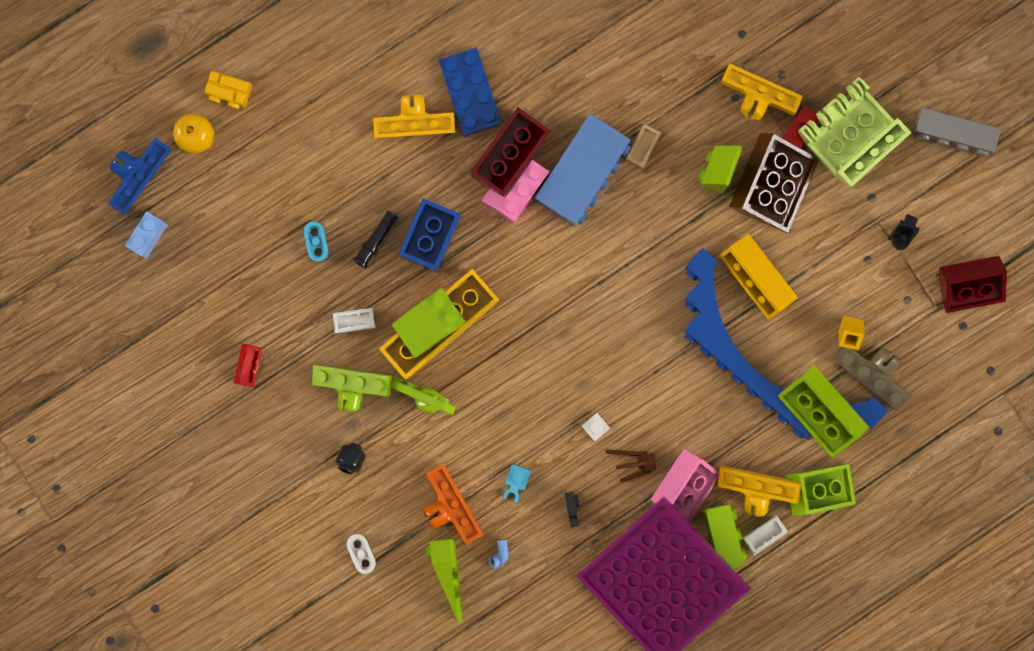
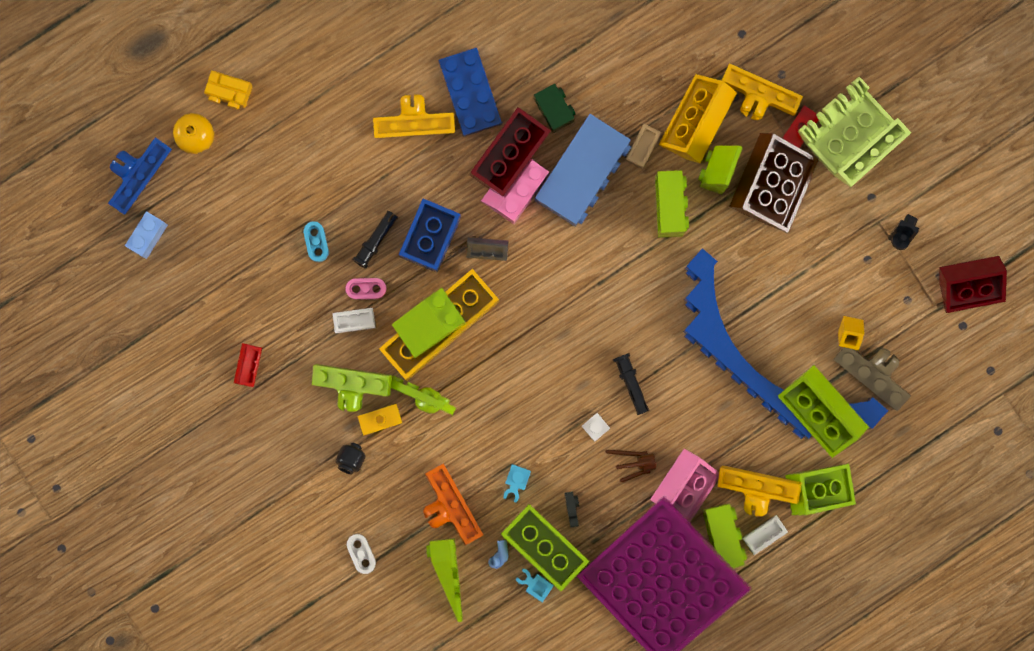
(366, 288): none -> bright pink plate
(380, 419): none -> yellow plate
(487, 249): none -> flat silver plate
(537, 586): none -> medium azure plate
(545, 547): none -> lime brick
(554, 107): none -> dark green brick
(627, 374): none -> black pin
(671, 203): none -> lime brick
(698, 118): none -> yellow slope
(758, 276): yellow brick -> none
(956, 132): light grey brick -> none

